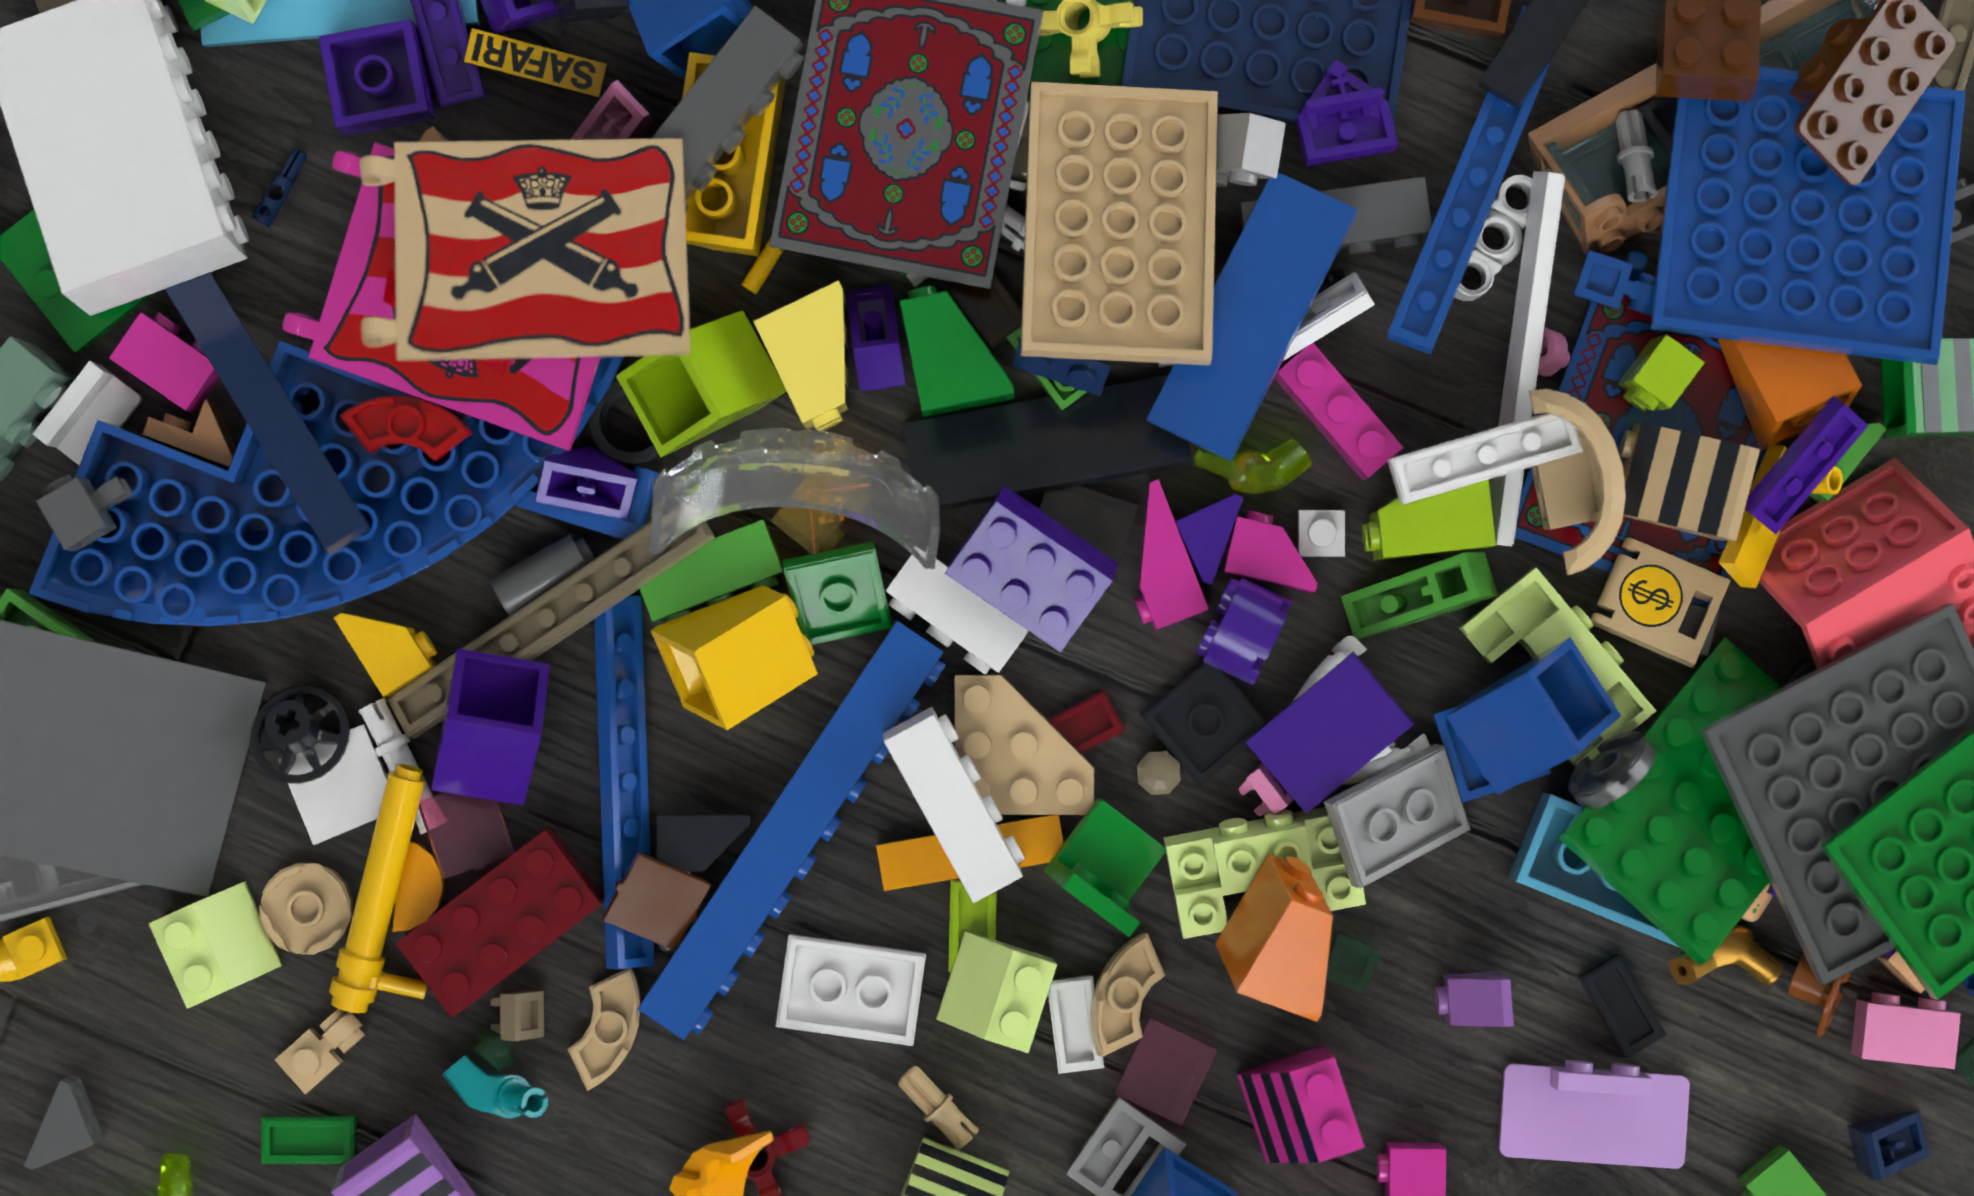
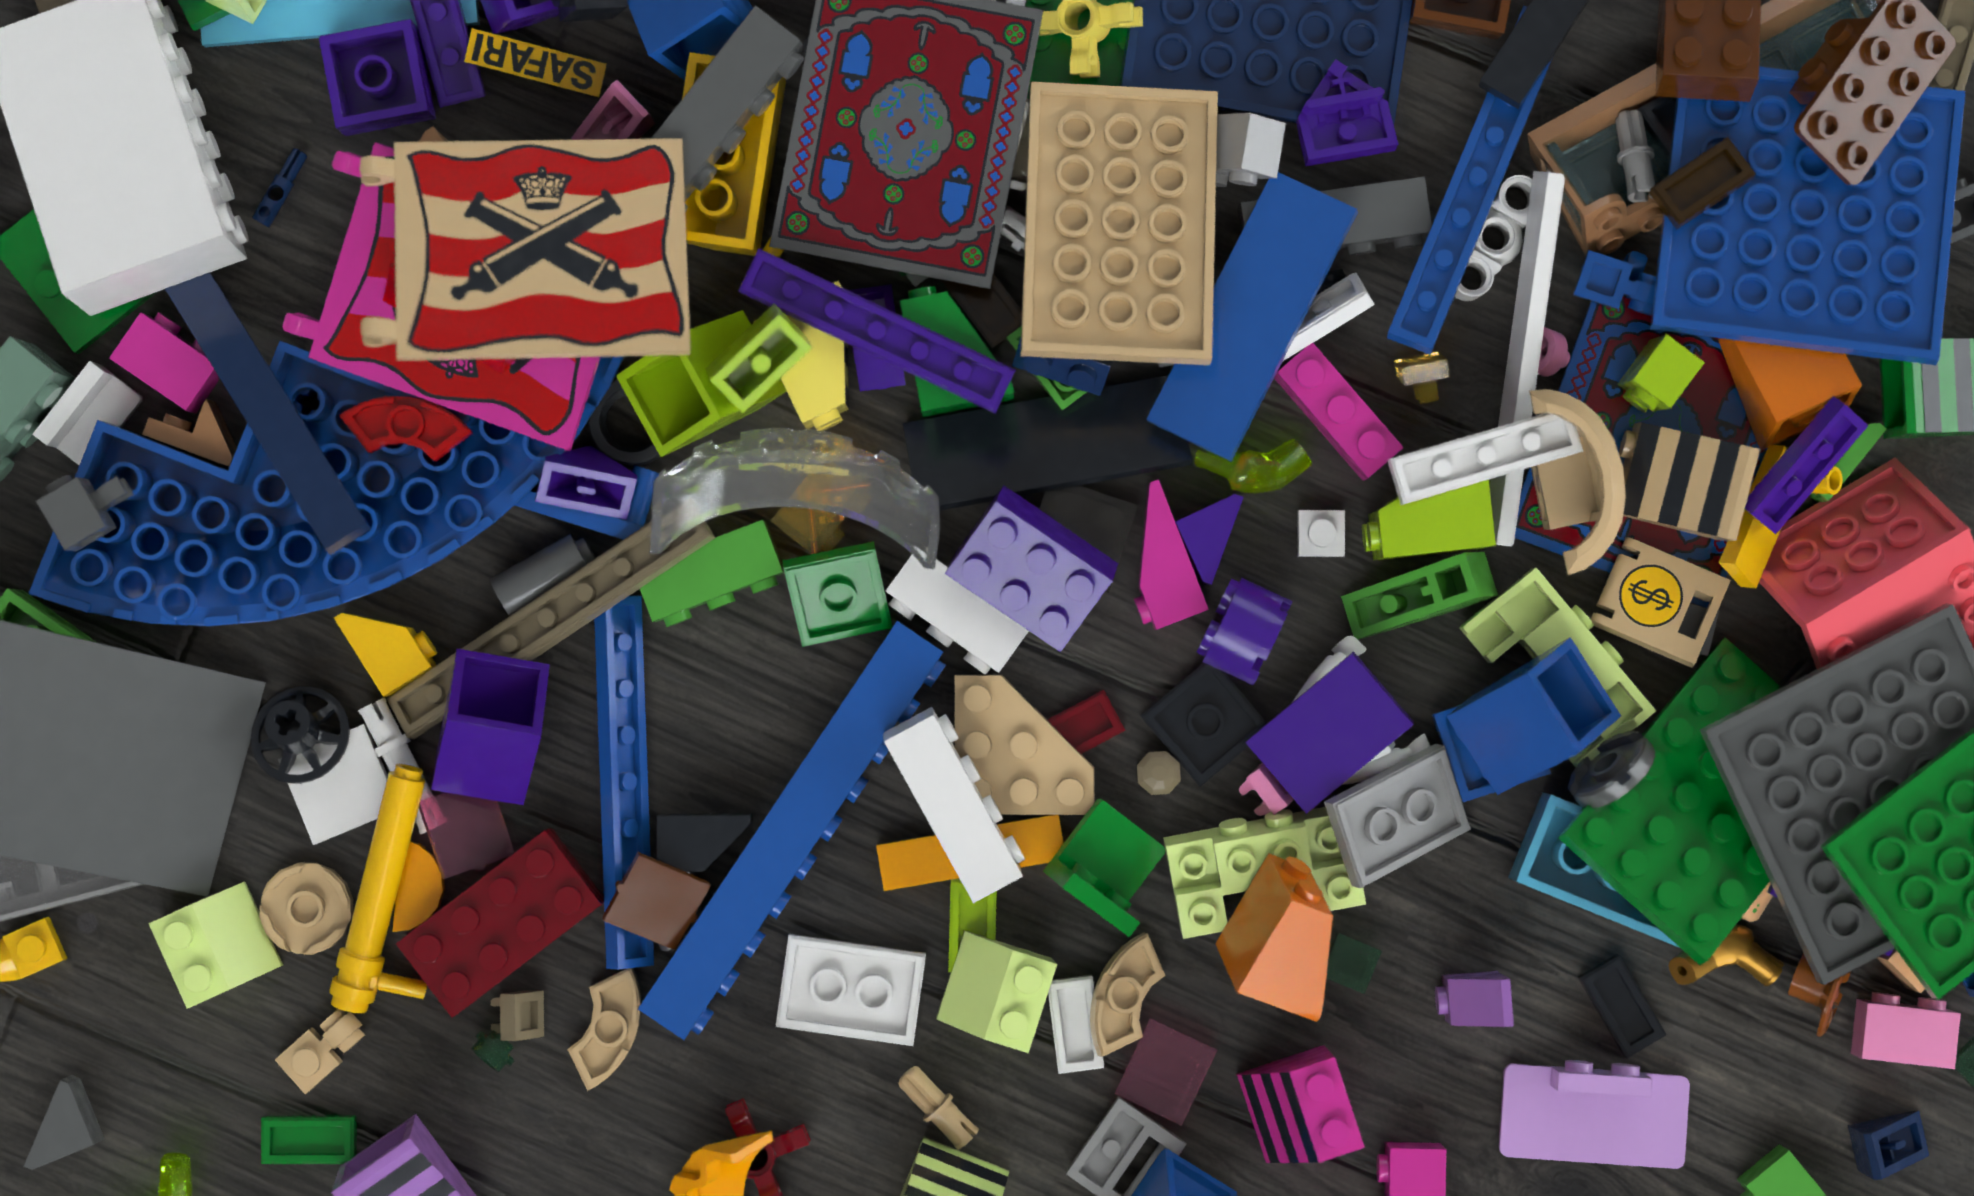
(495, 1093): teal arm -> none
(736, 655): yellow slope -> none
(758, 358): none -> lime brick
(877, 331): none -> dark purple tile
(1266, 554): dark pink slope -> none
(1422, 373): none -> clear yellow tile
(1702, 183): none -> dark brown tile

